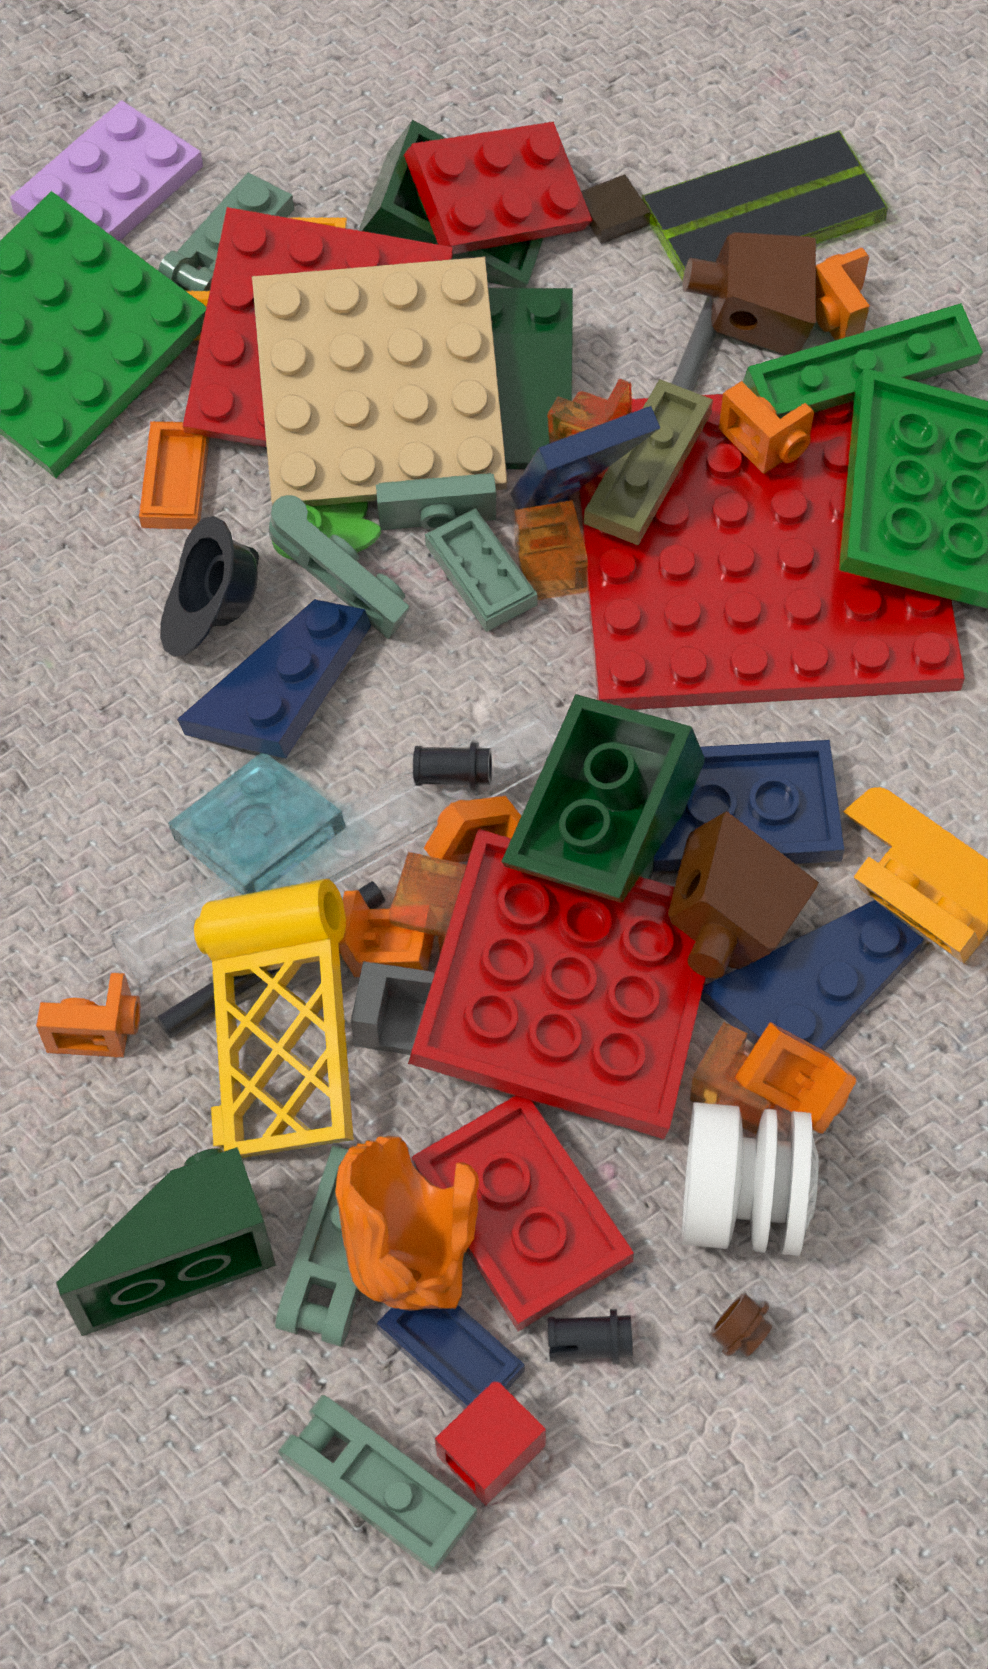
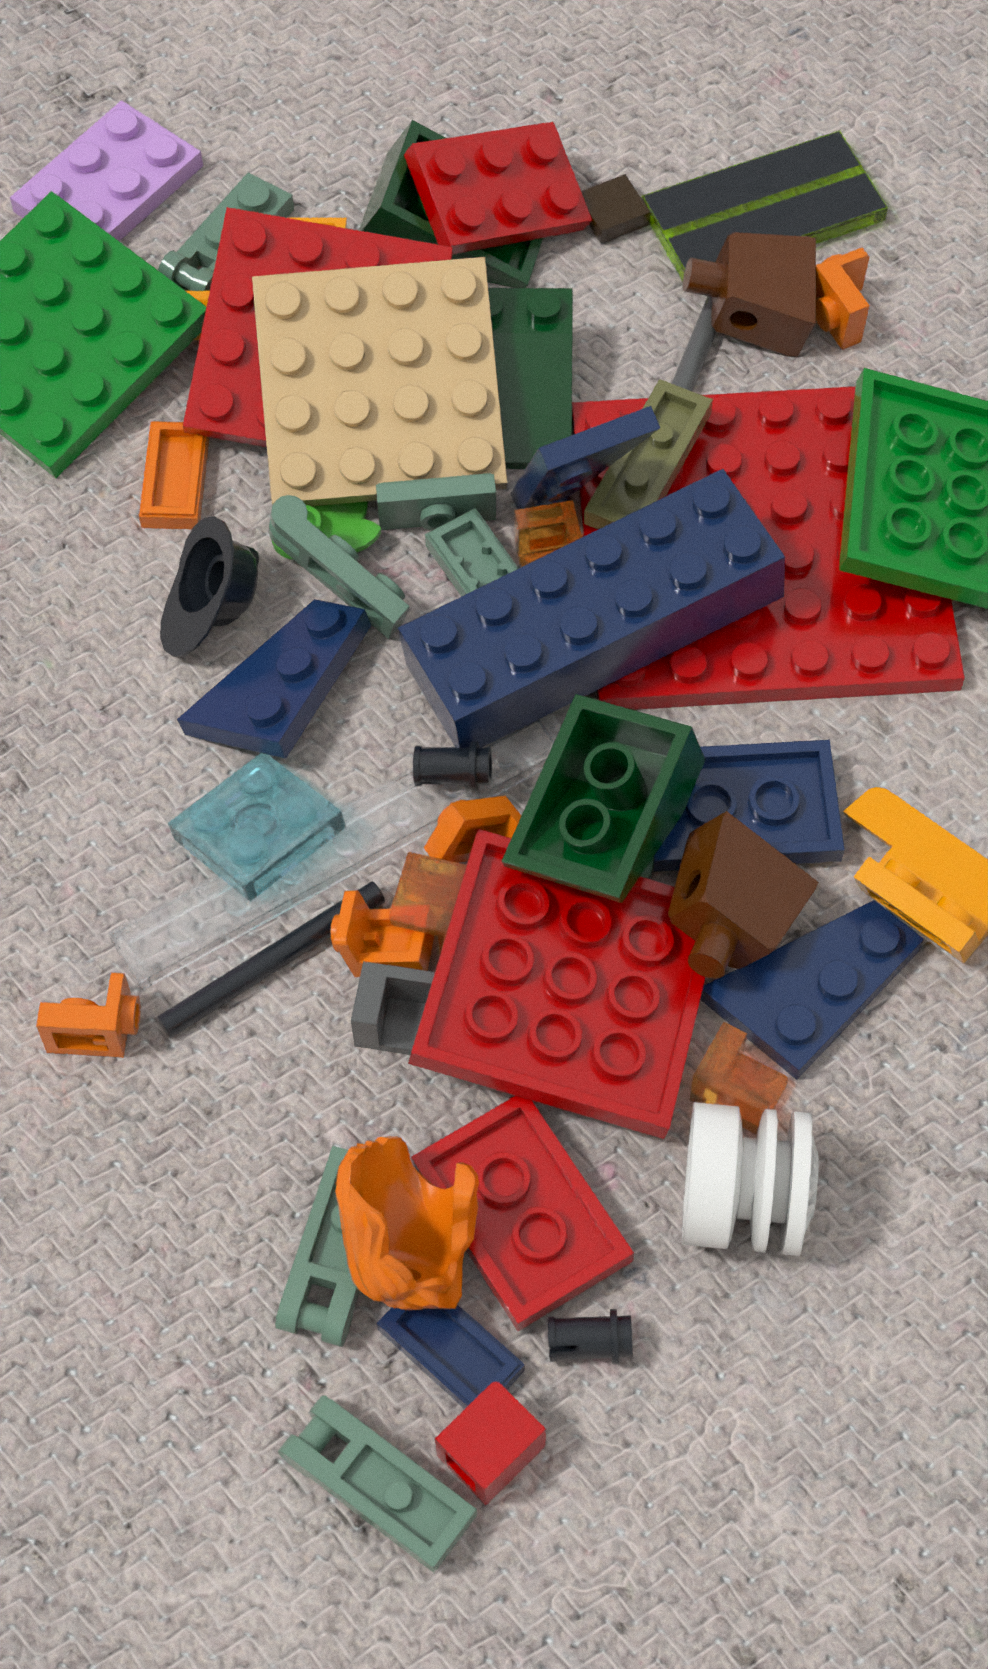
(175, 1243): dark green slope -> none
(264, 934): yellow piece -> none
(588, 411): clear orange panel -> none
(593, 611): none -> dark blue brick
(742, 1326): reddish brown plate -> none
(758, 431): orange bracket -> none
(796, 1076): orange bracket -> none
(829, 372): green panel -> none

